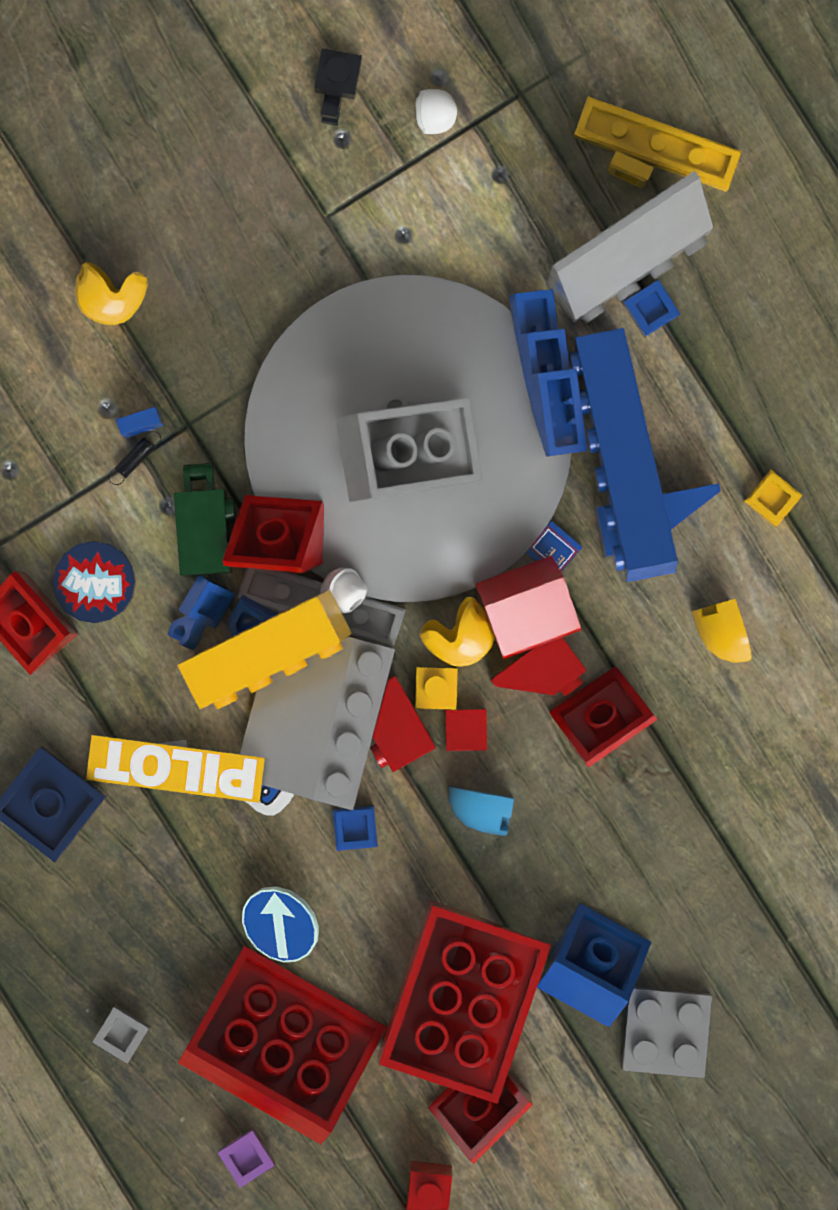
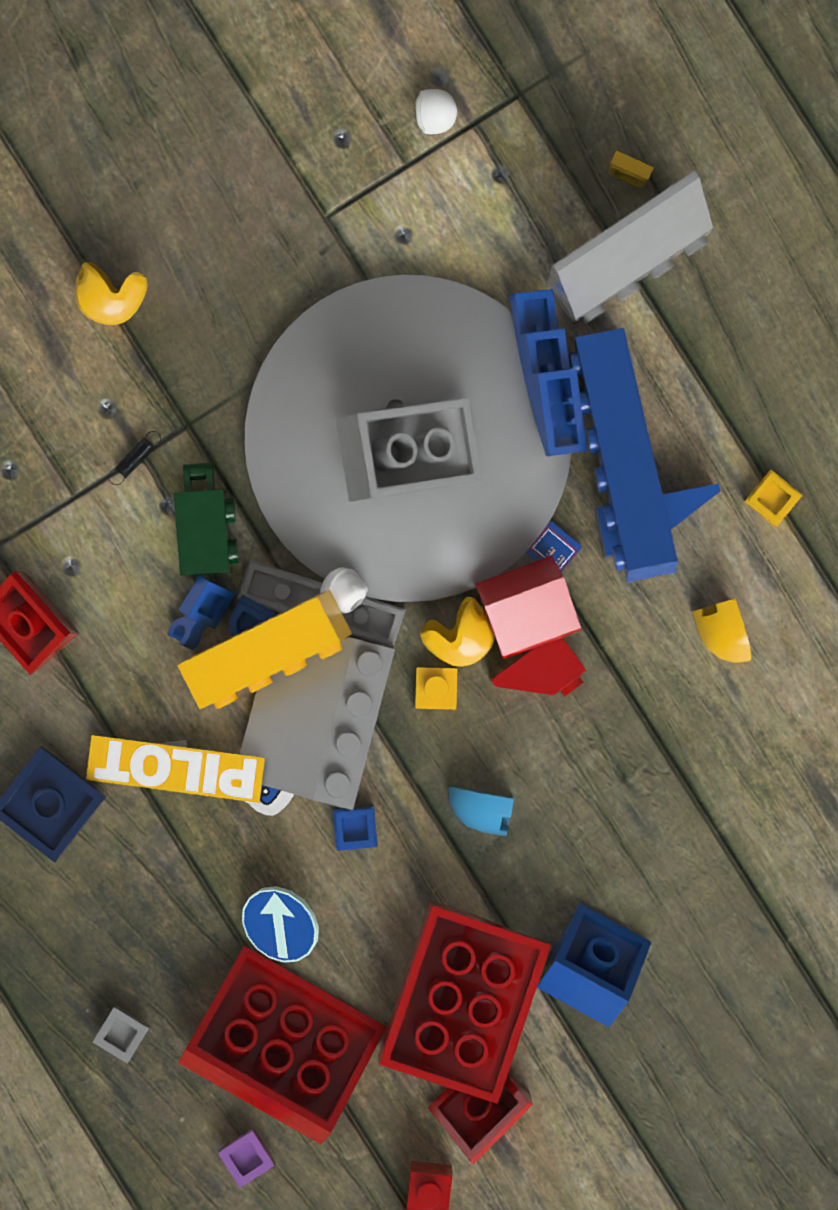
(94, 582): tile -> none
(140, 422): blue tile -> none
(277, 534): red slope -> none
(337, 79): black plate -> none
(399, 730): red slope -> none
(466, 729): red tile -> none
(602, 716): red slope -> none
(651, 308): blue tile -> none
(657, 143): yellow tile -> none
(666, 1032): light grey plate -> none

